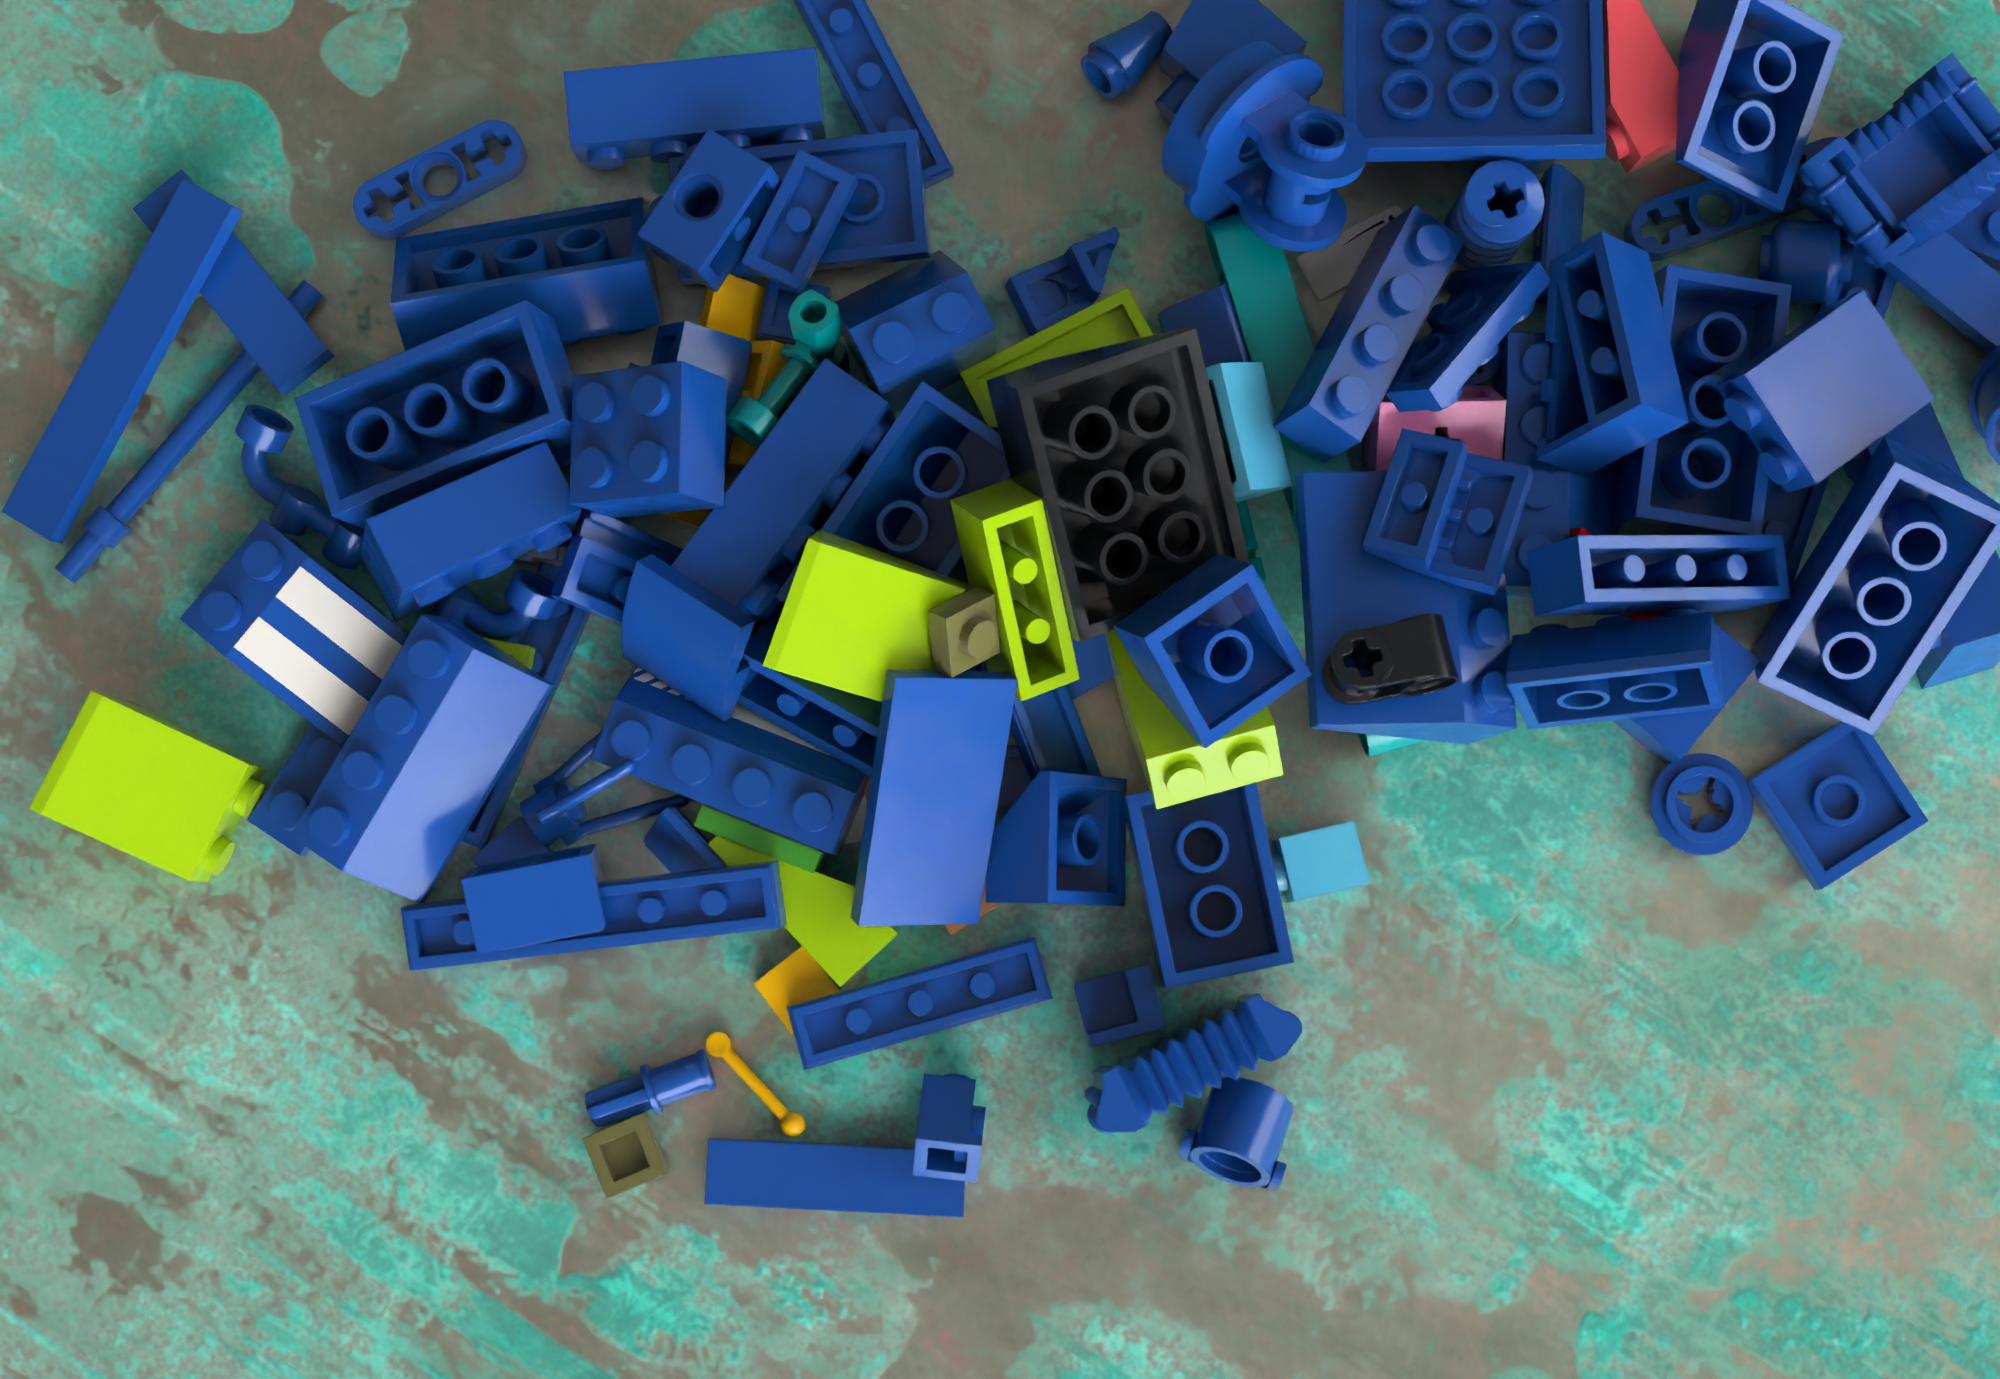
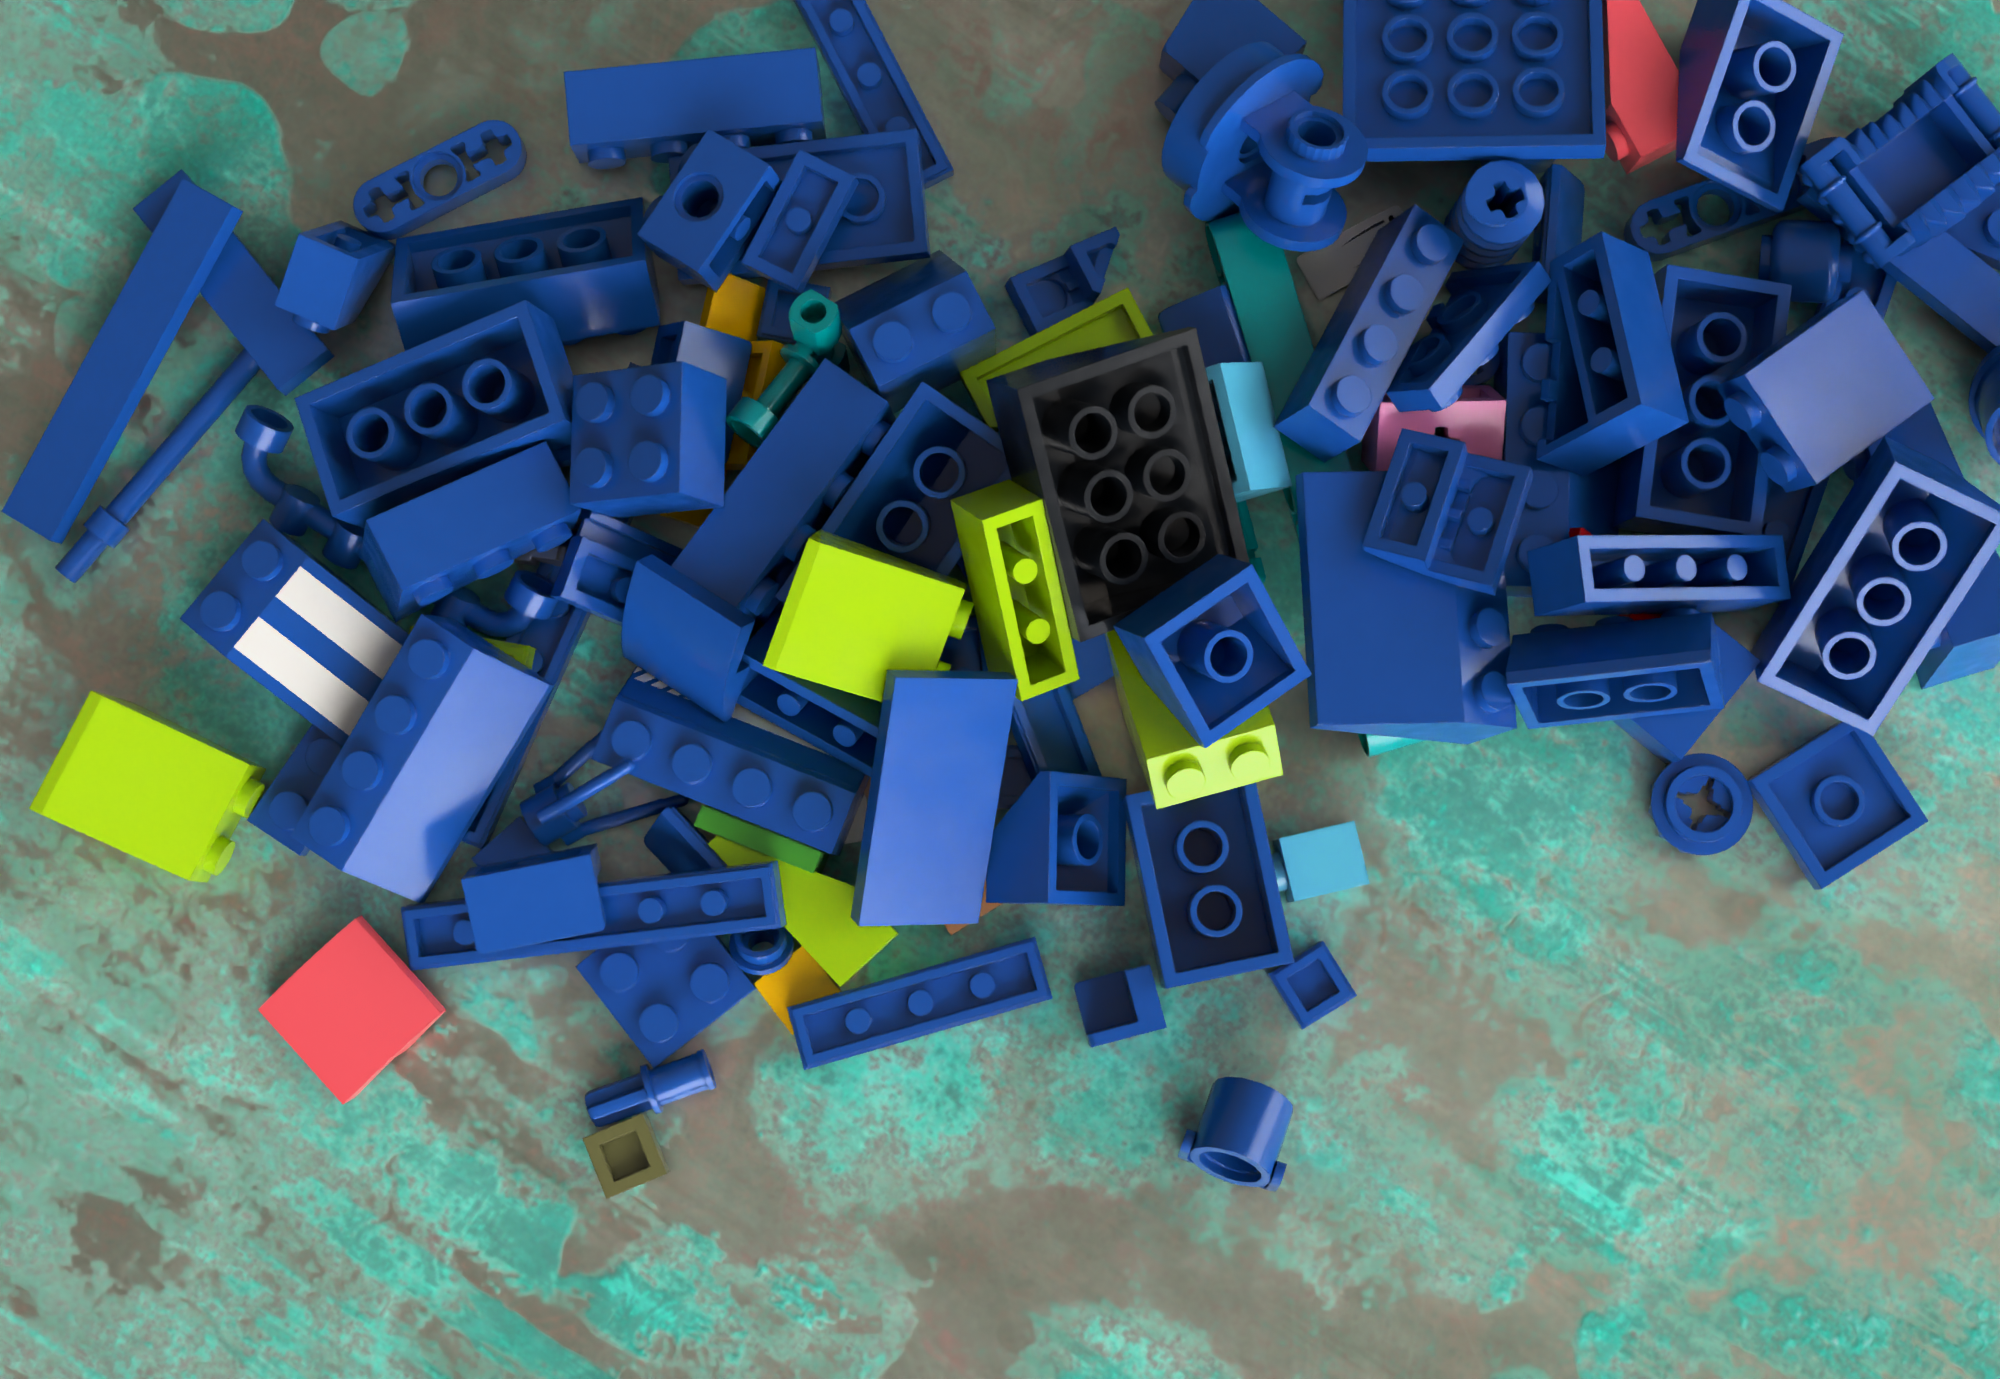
(332, 275): none -> blue slope
(352, 1009): none -> coral slope
(666, 990): none -> blue plate
(720, 1045): yellow hinge -> none
(761, 961): none -> blue plate
(825, 1178): blue tile -> none
(949, 1129): blue brick -> none
(964, 631): olive plate -> none
(1123, 57): blue cone -> none
(1154, 1077): blue piece -> none
(1312, 985): none -> blue tile
(1401, 659): black piece -> none

